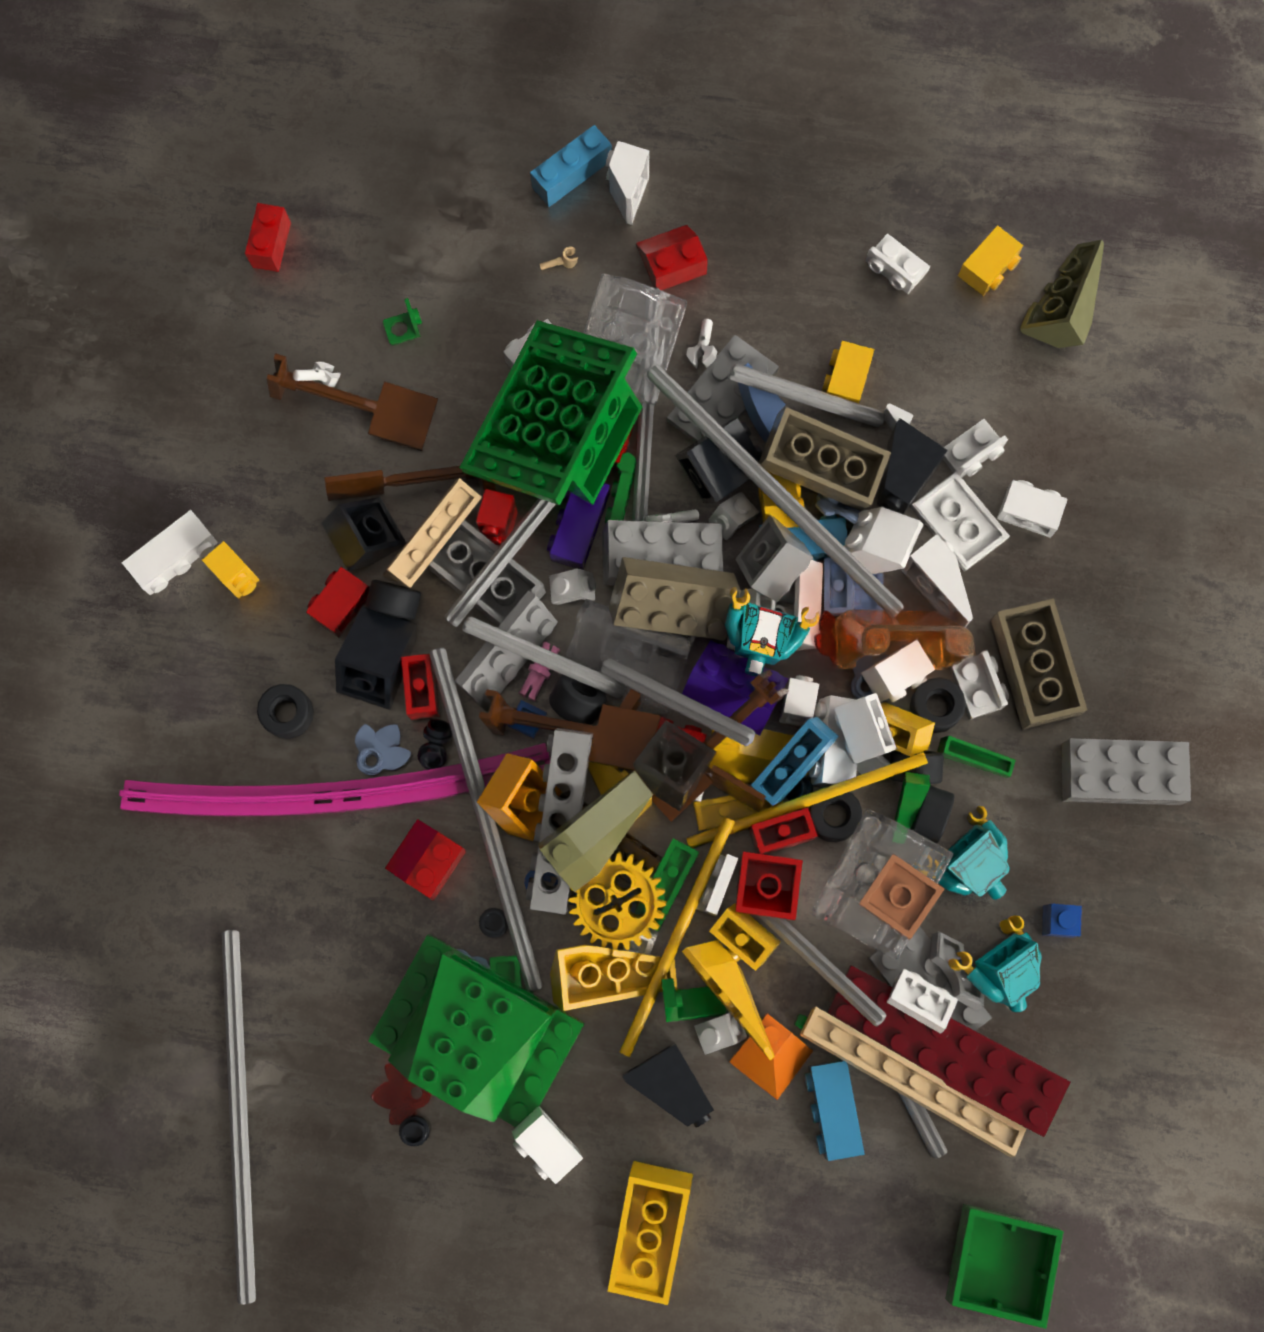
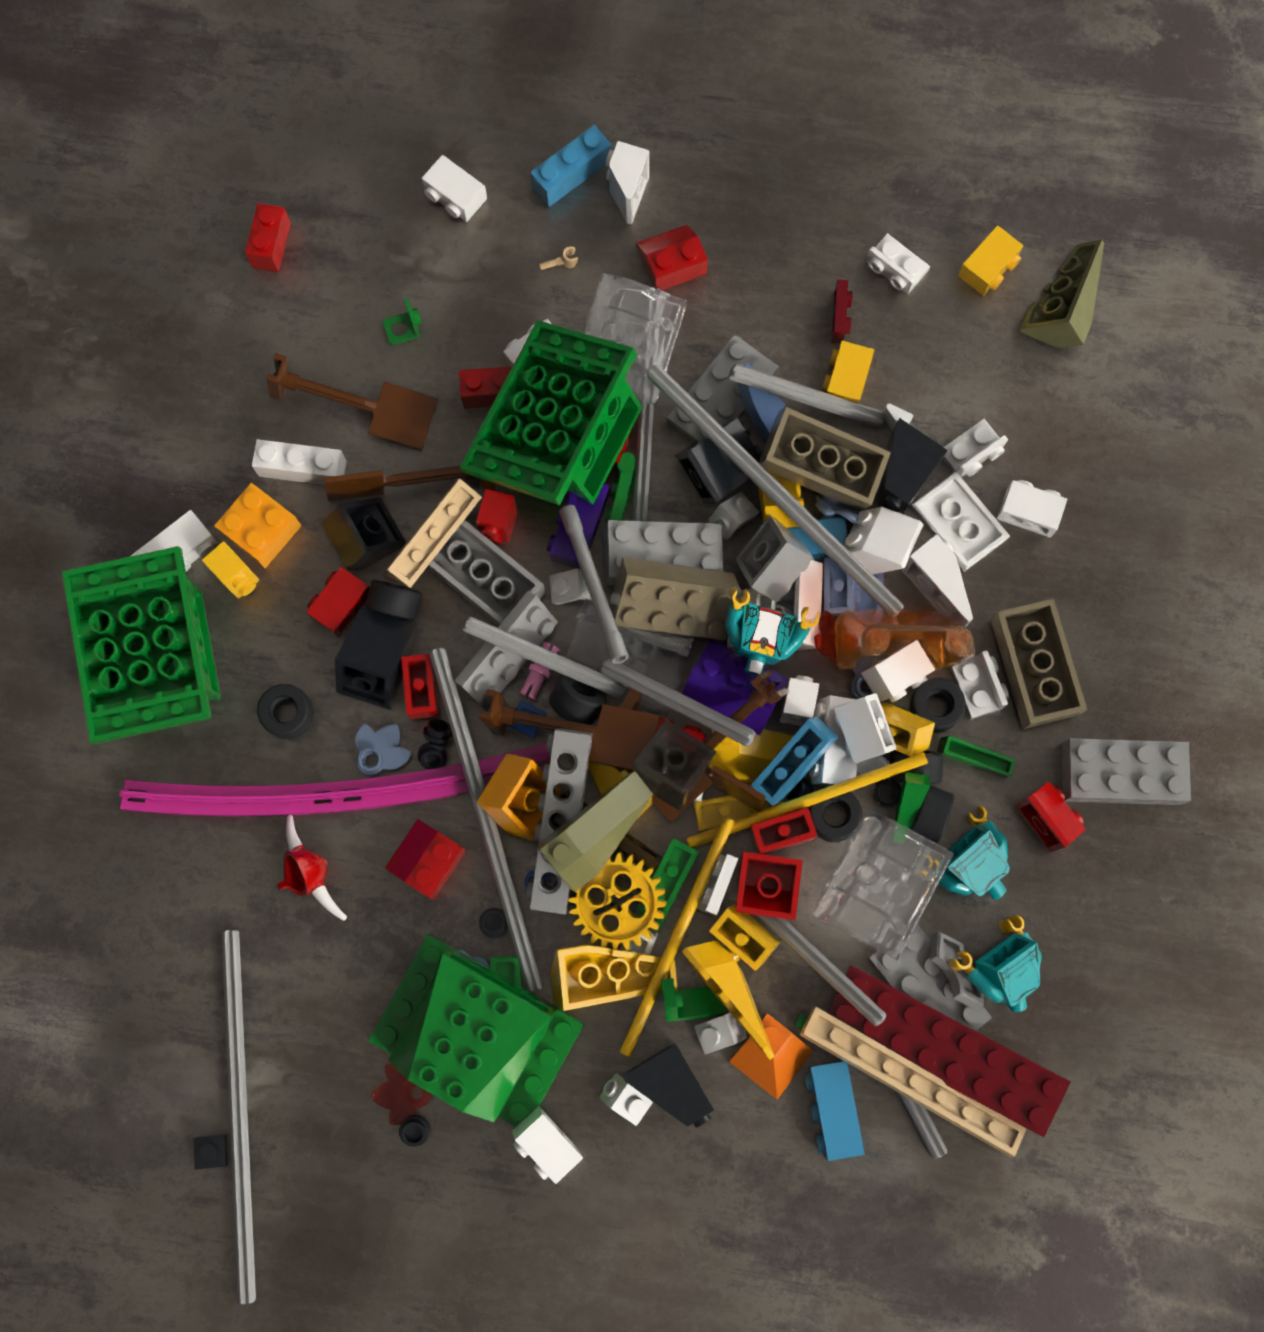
(140, 645): none -> green wedge
(210, 1151): none -> black plate
(258, 525): none -> light orange brick
(297, 462): none -> white brick
(306, 871): none -> red helmet
(321, 371): white bar -> none
(454, 189): none -> white brick
(481, 385): none -> red brick
(498, 562): light grey axle -> none
(612, 637): none -> light grey piece
(625, 1099): none -> white bracket
(650, 1232): yellow slope -> none
(682, 516): white bar -> none
(710, 352): white bar -> none
(842, 300): none -> dark red plate
(887, 785): none -> black plate
(901, 896): nougat plate -> none
(922, 1000): white bracket -> none
(1004, 1266): green container -> none
(1051, 817): none -> red slope
(1061, 920): blue brick -> none

